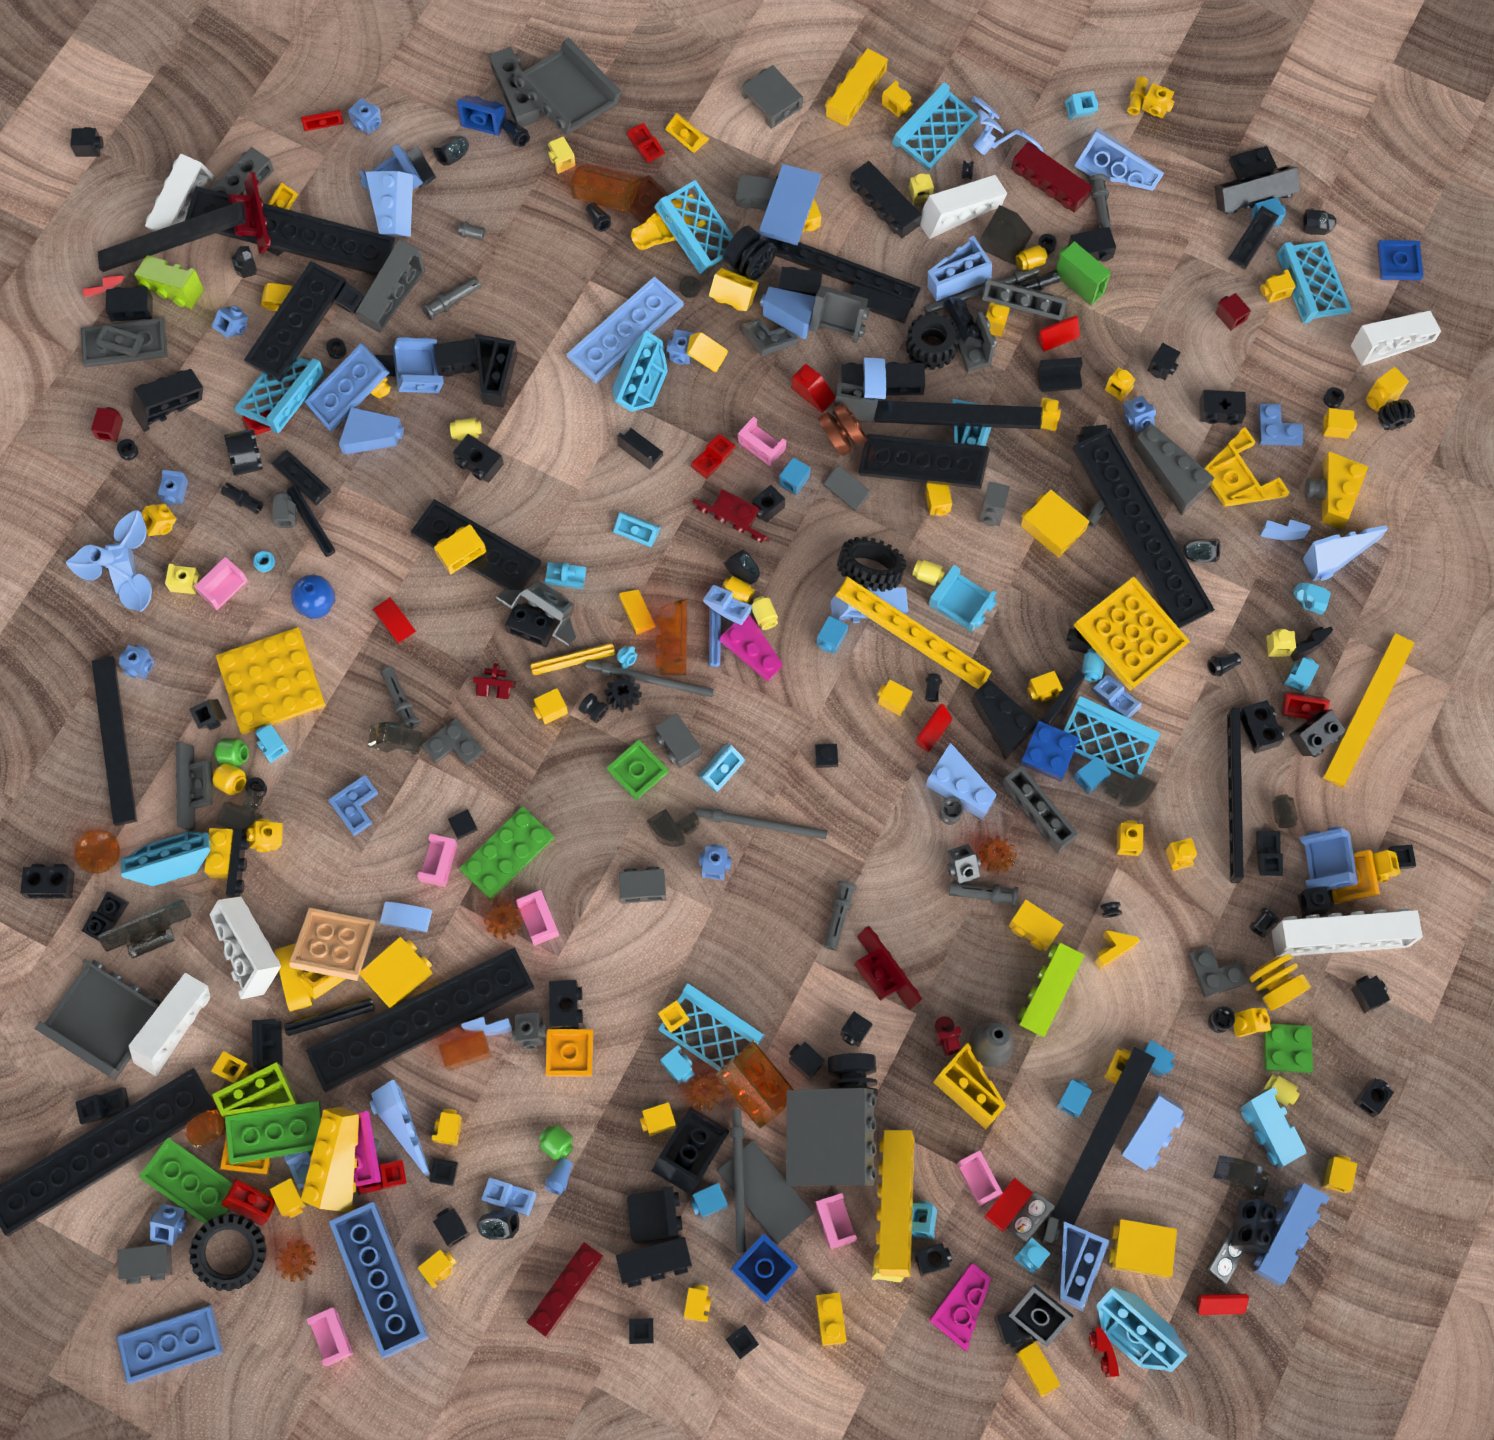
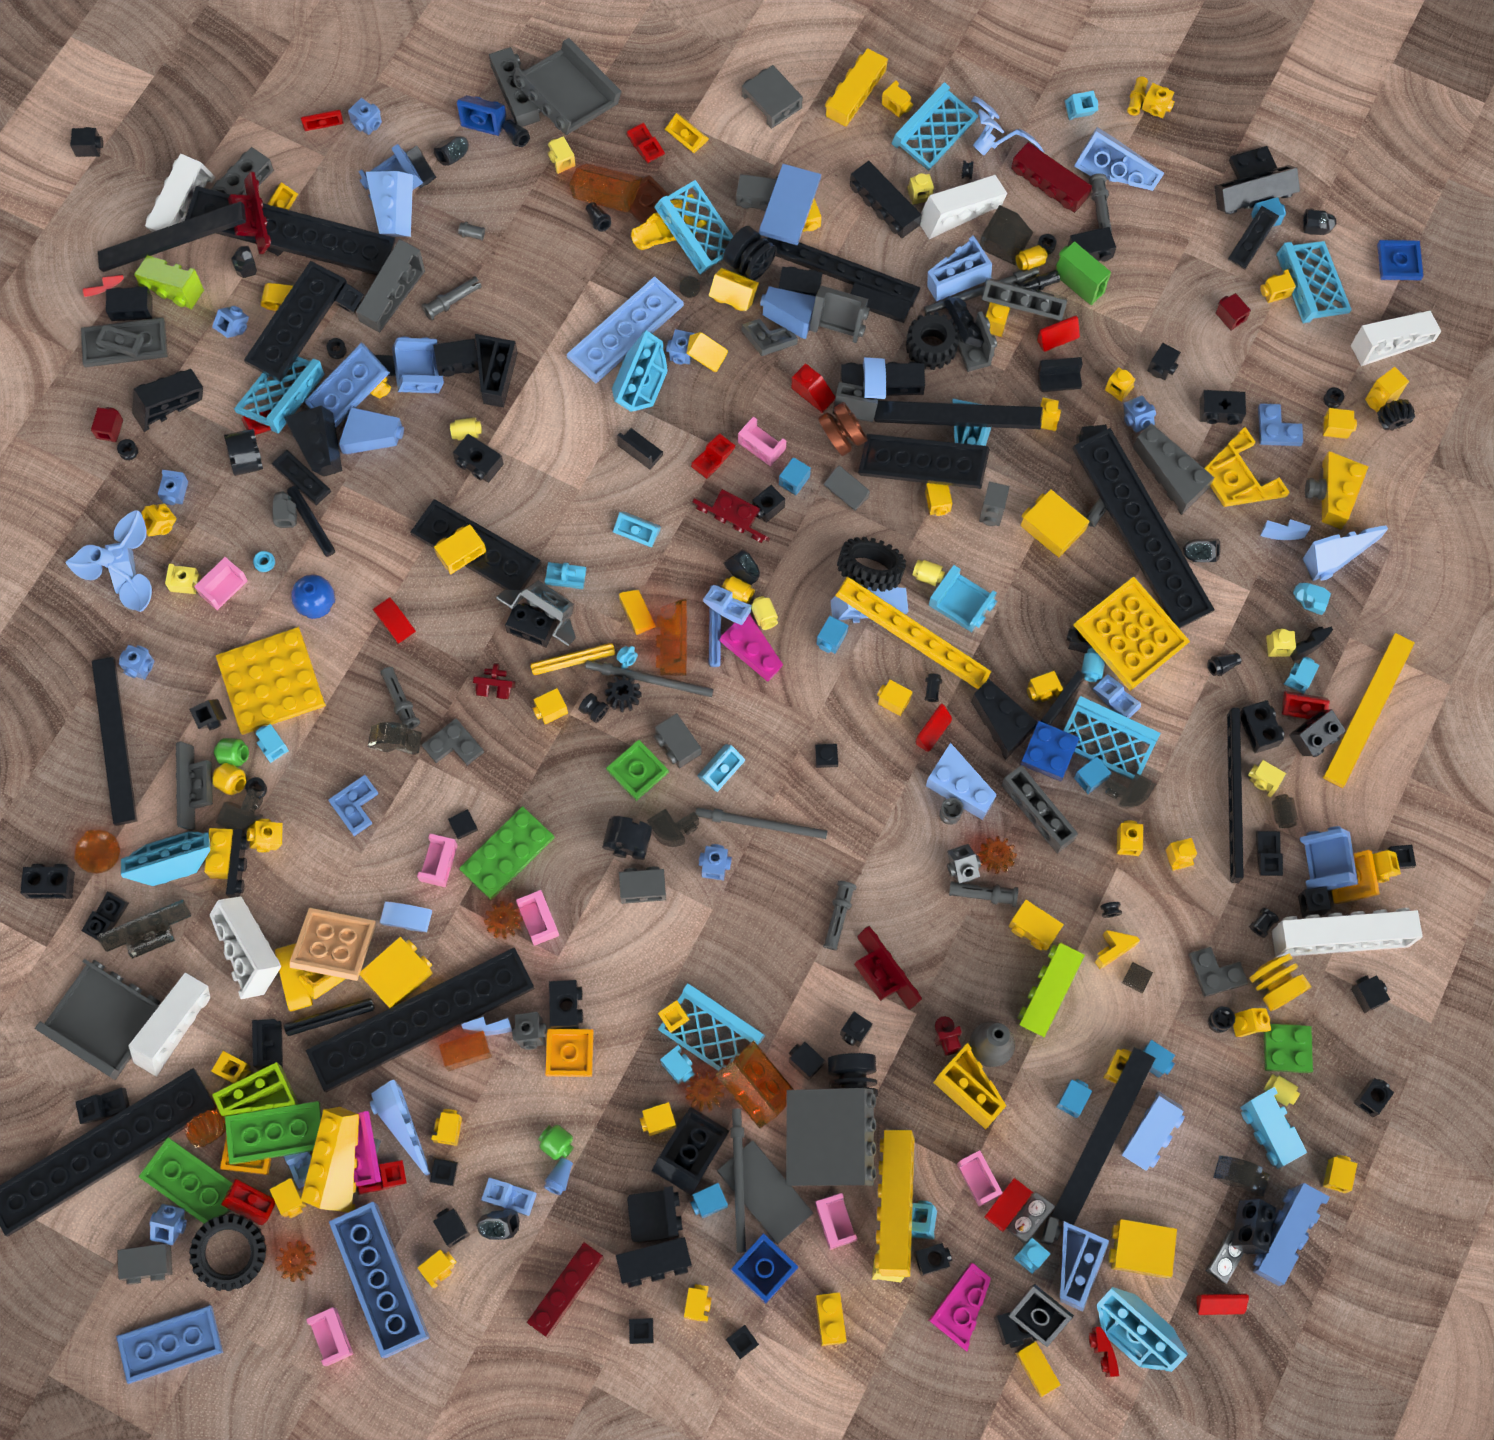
(242, 498): black pin -> none
(317, 439): none -> black wedge
(627, 837): none -> black brick
(1137, 977): none -> clear smoke tile
(1266, 777): none -> light yellow brick

